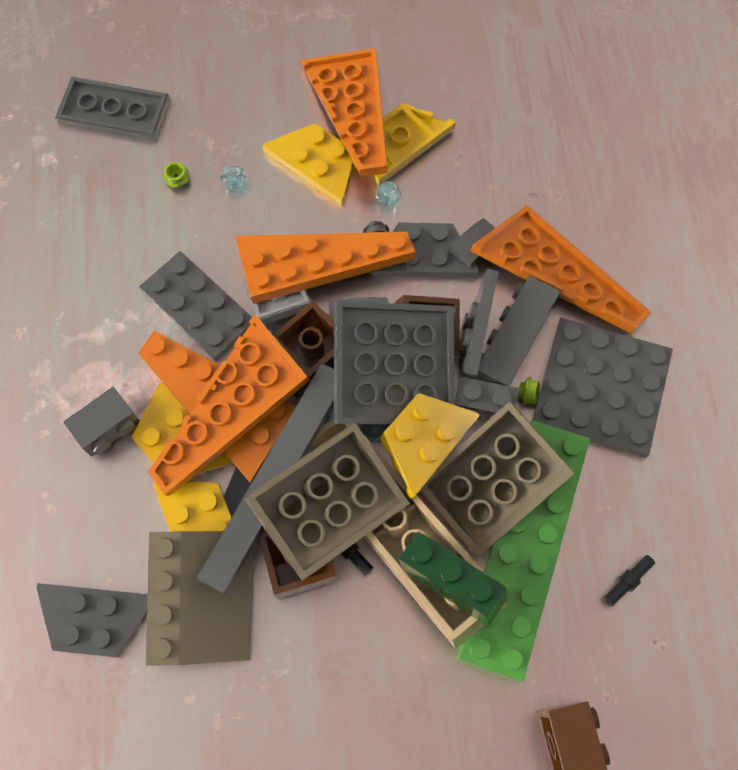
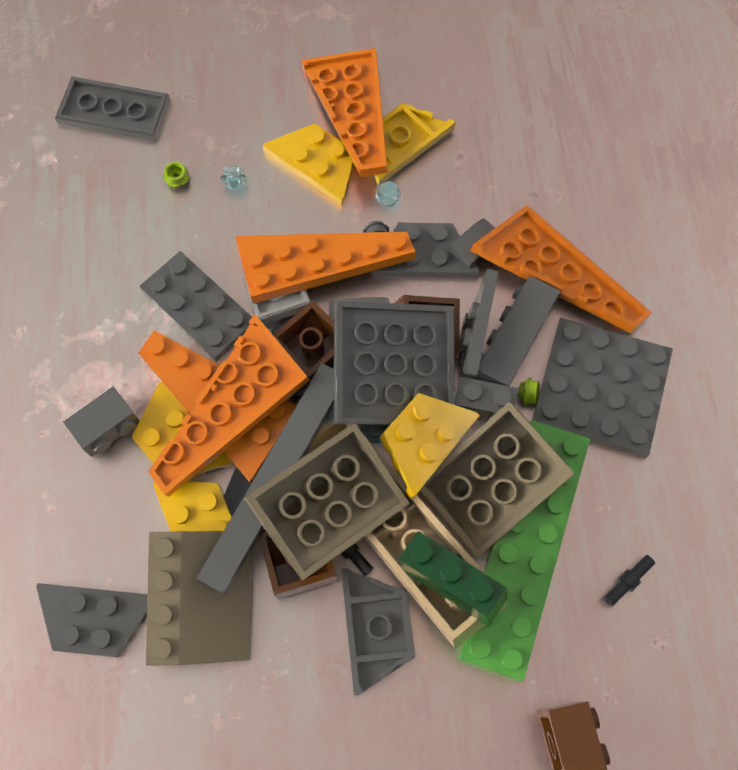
(376, 628): none -> dark grey wing

